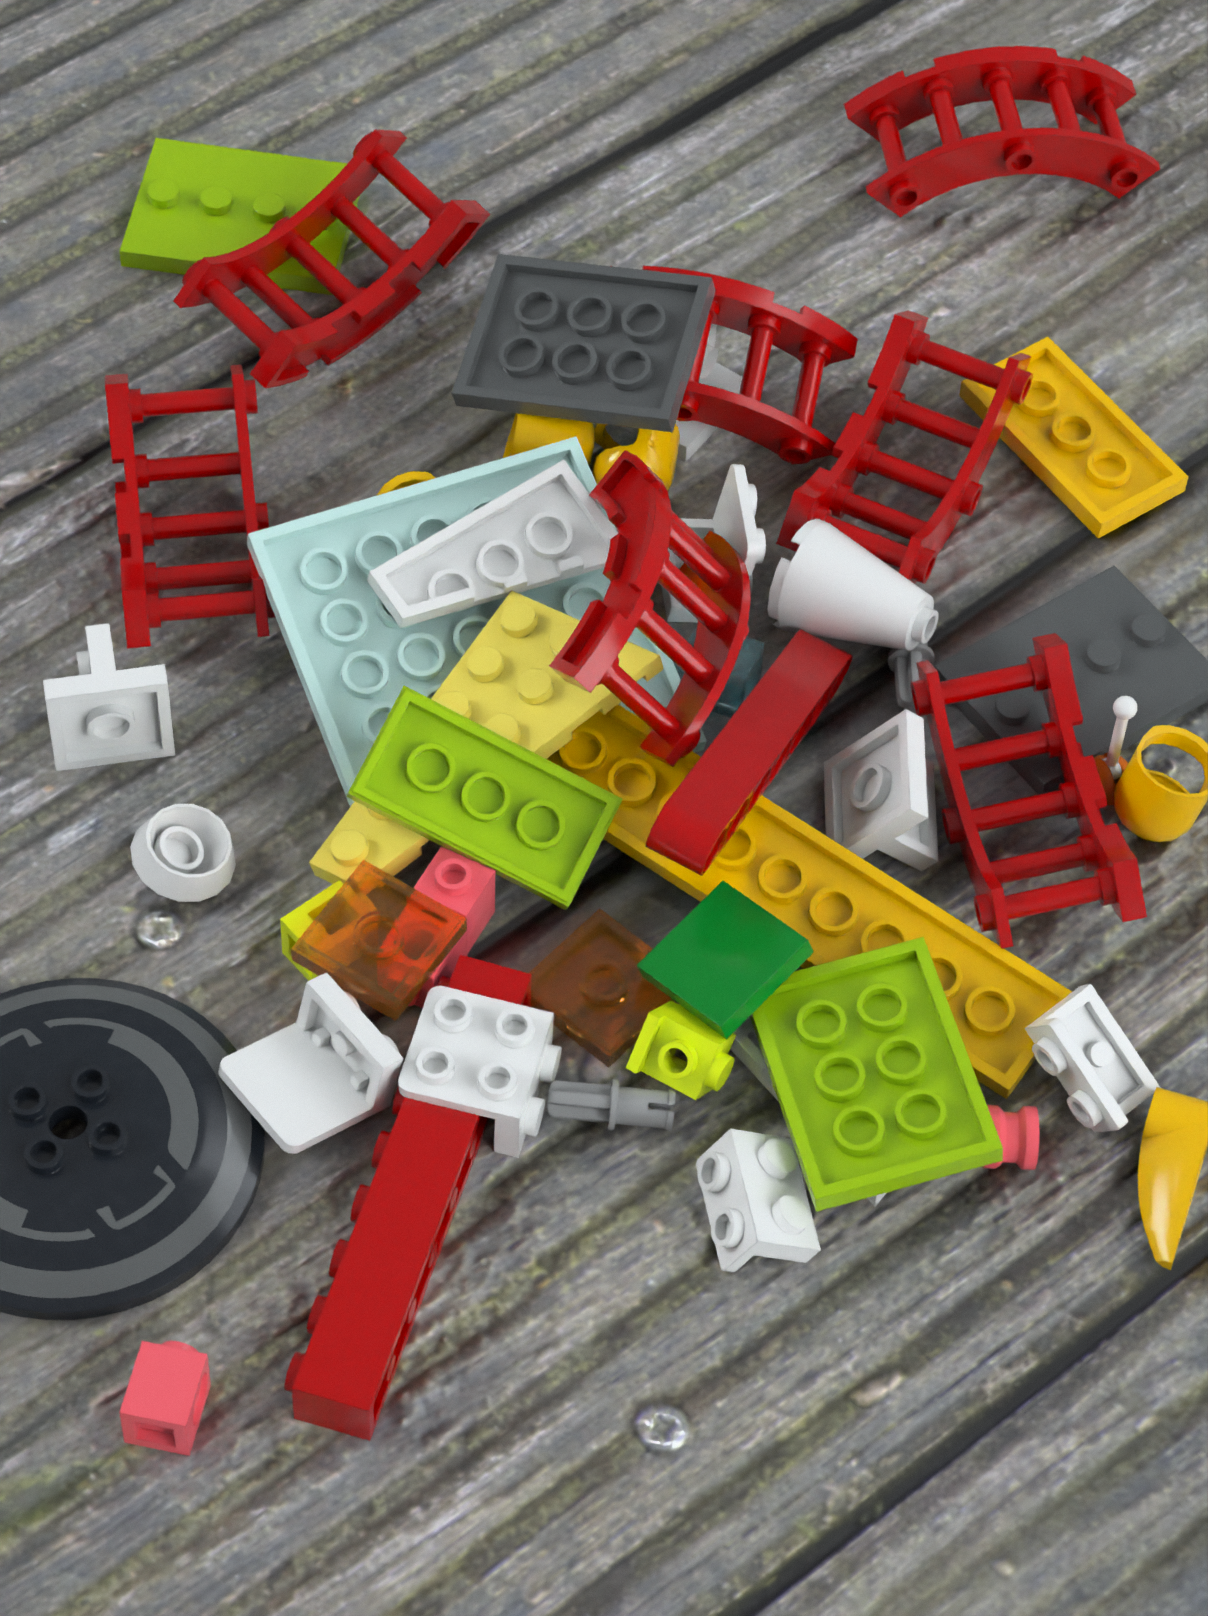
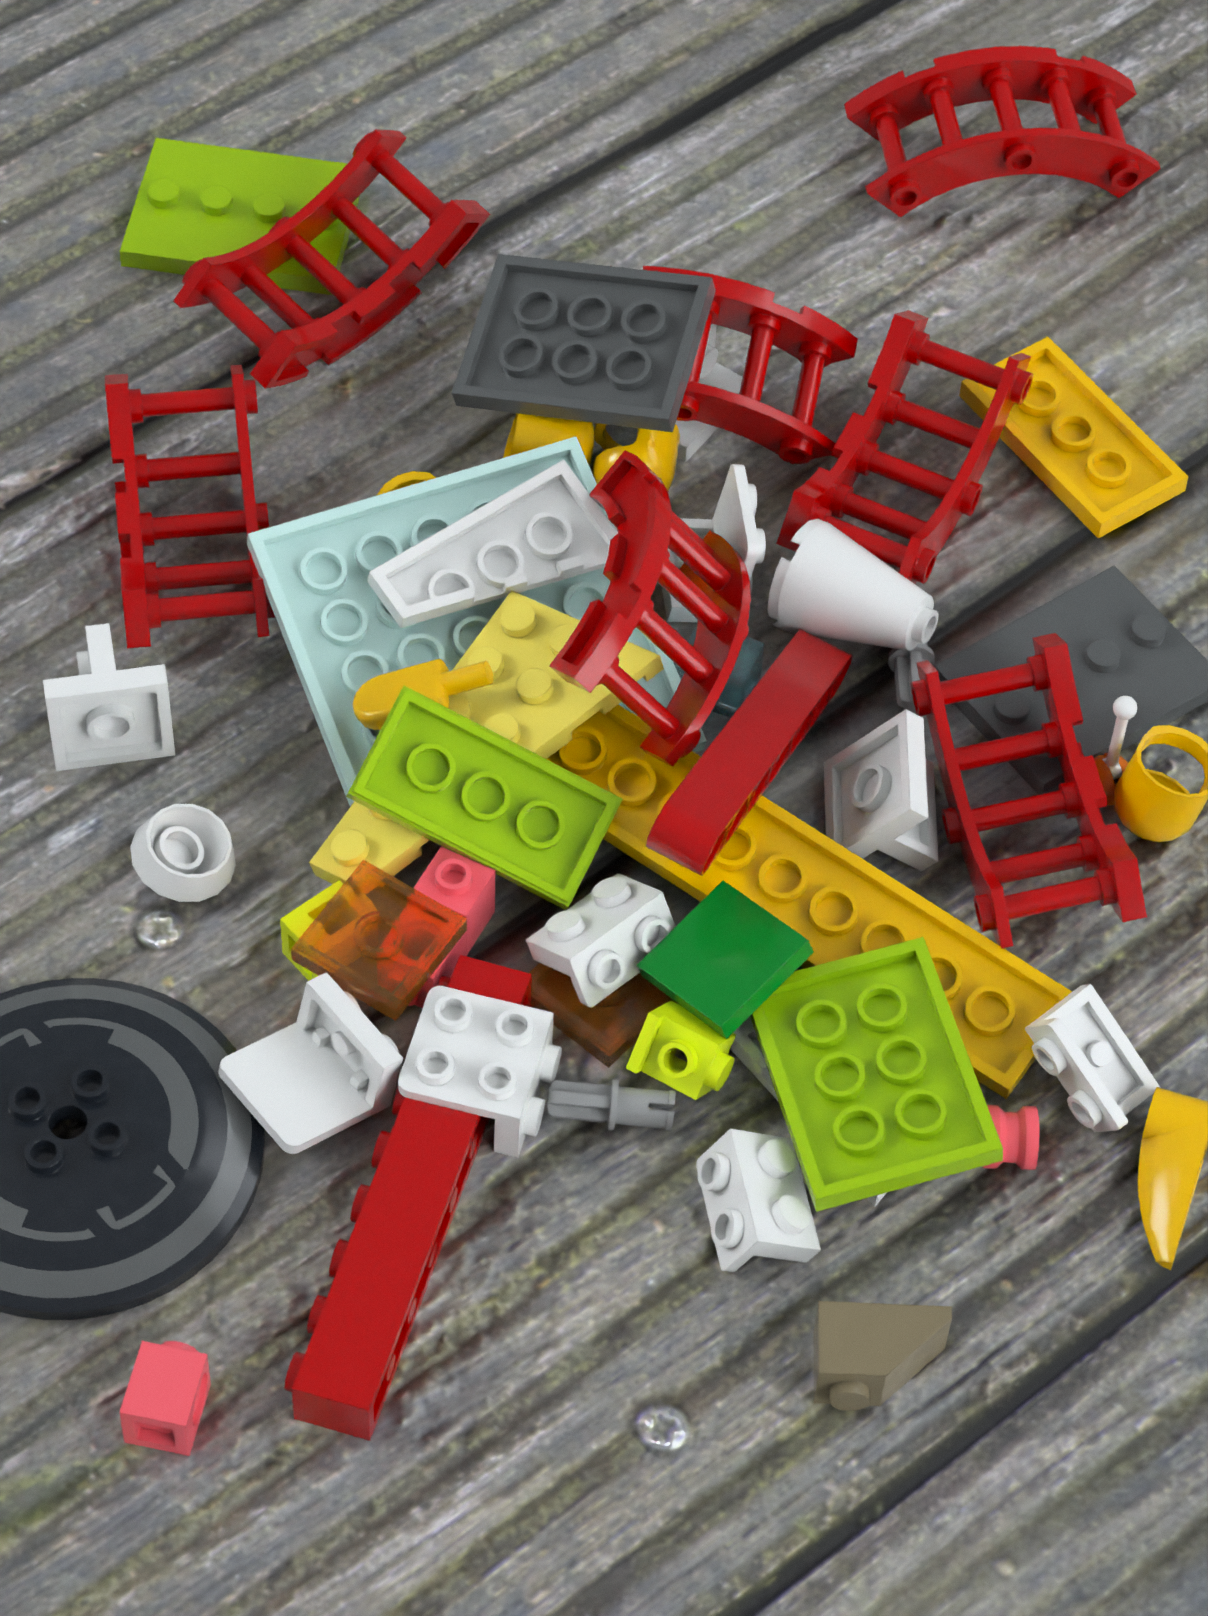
(432, 679): none -> yellow piece
(604, 936): none -> white bracket
(873, 1349): none -> dark tan slope

